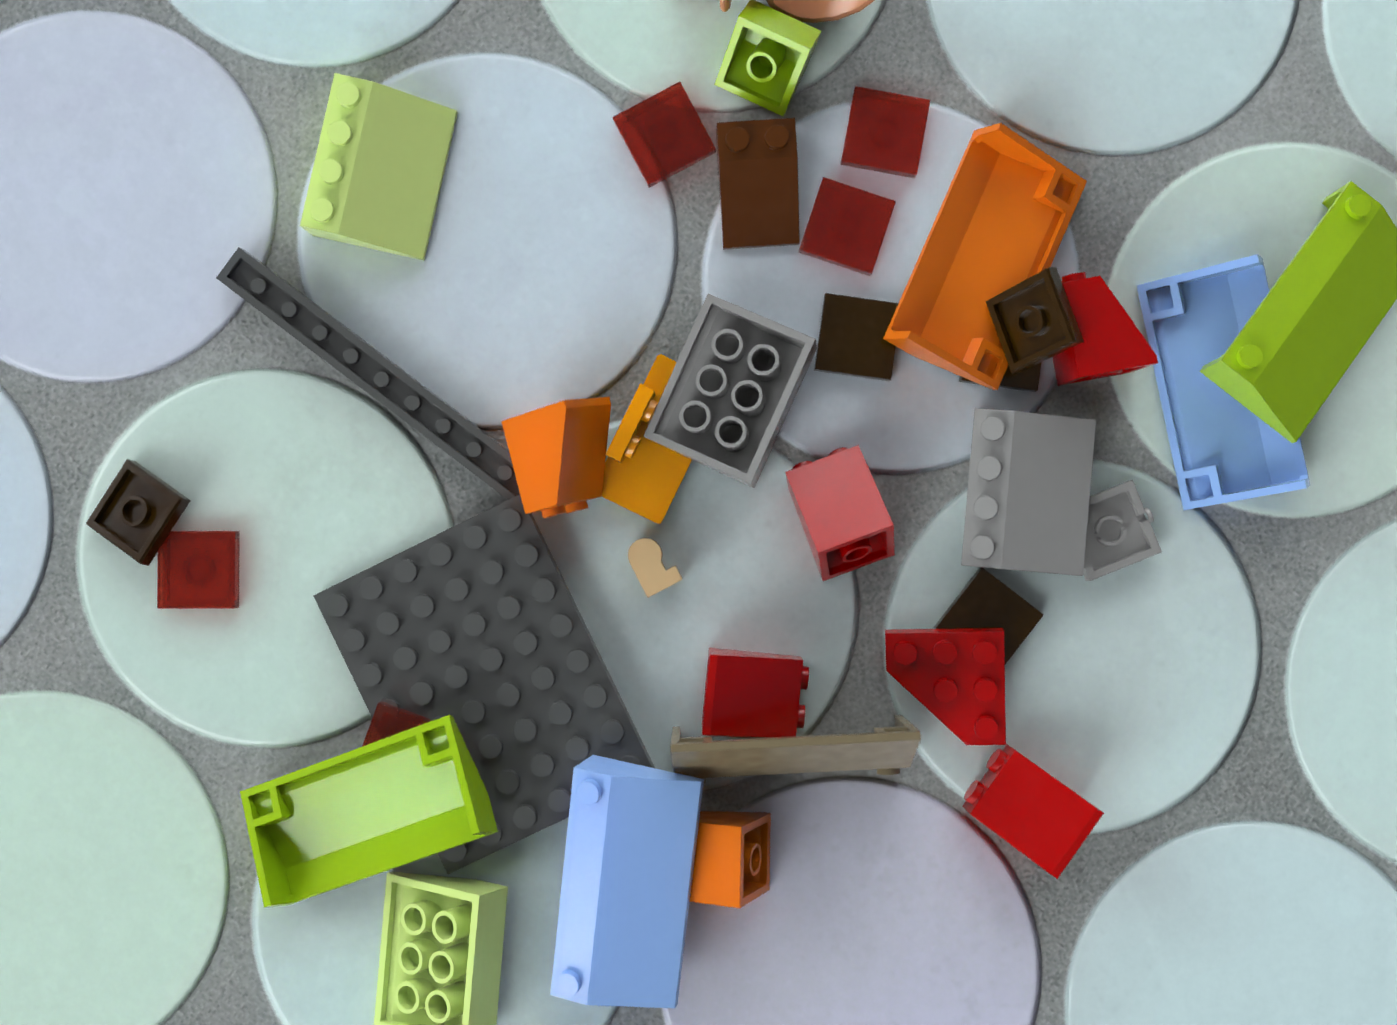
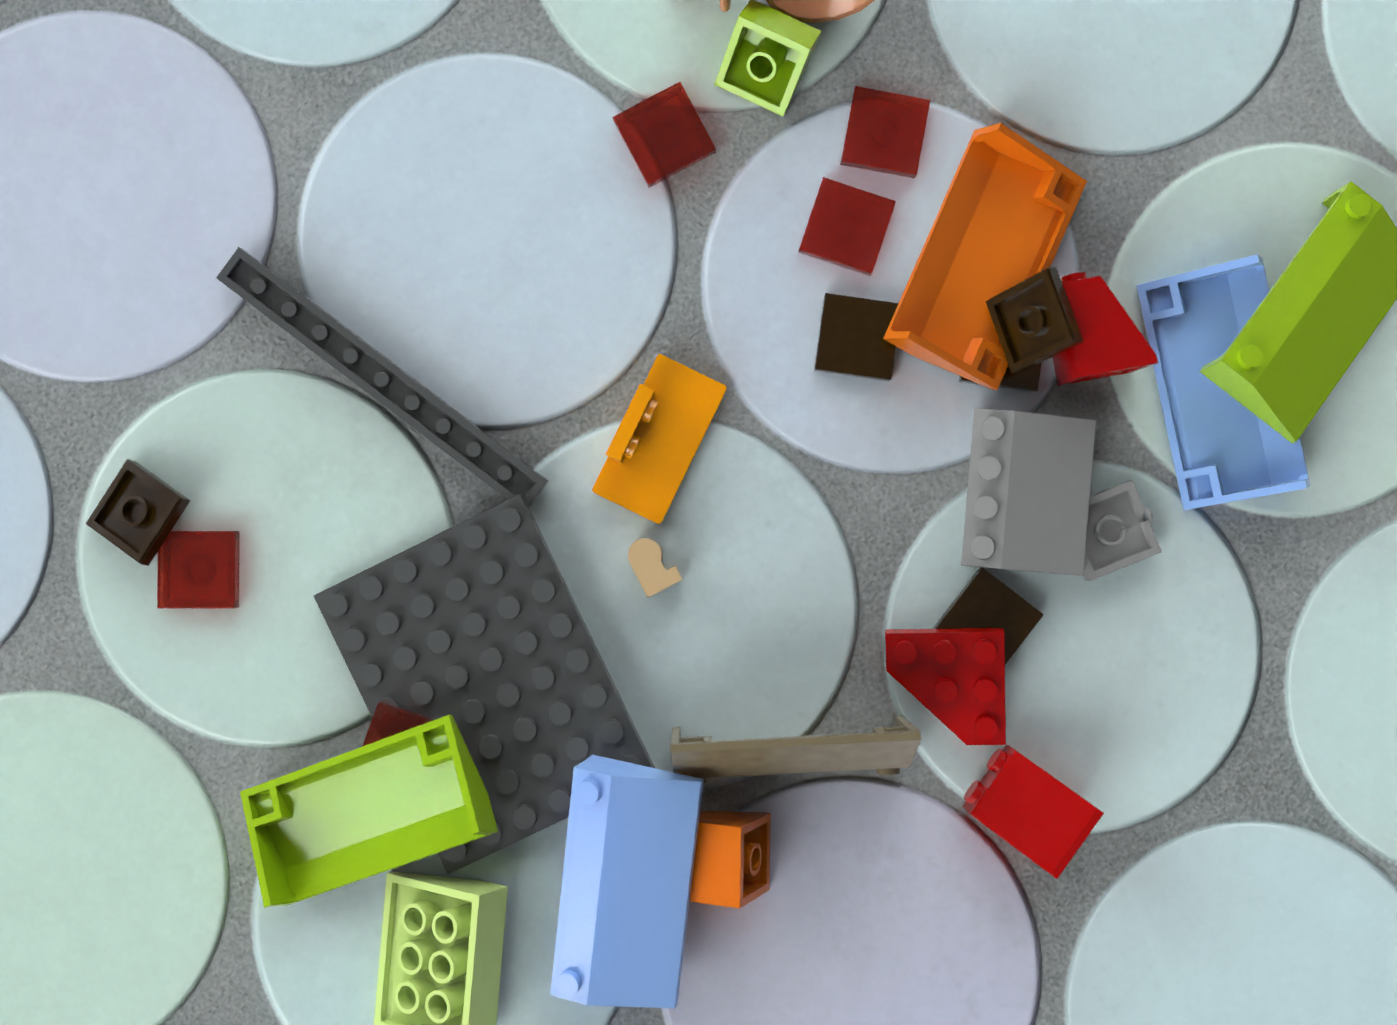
(378, 168): yellowish green slope -> none
(559, 454): orange slope -> none
(731, 390): light grey slope -> none
(753, 694): red slope -> none
(758, 183): reddish brown slope -> none
(841, 512): slope -> none

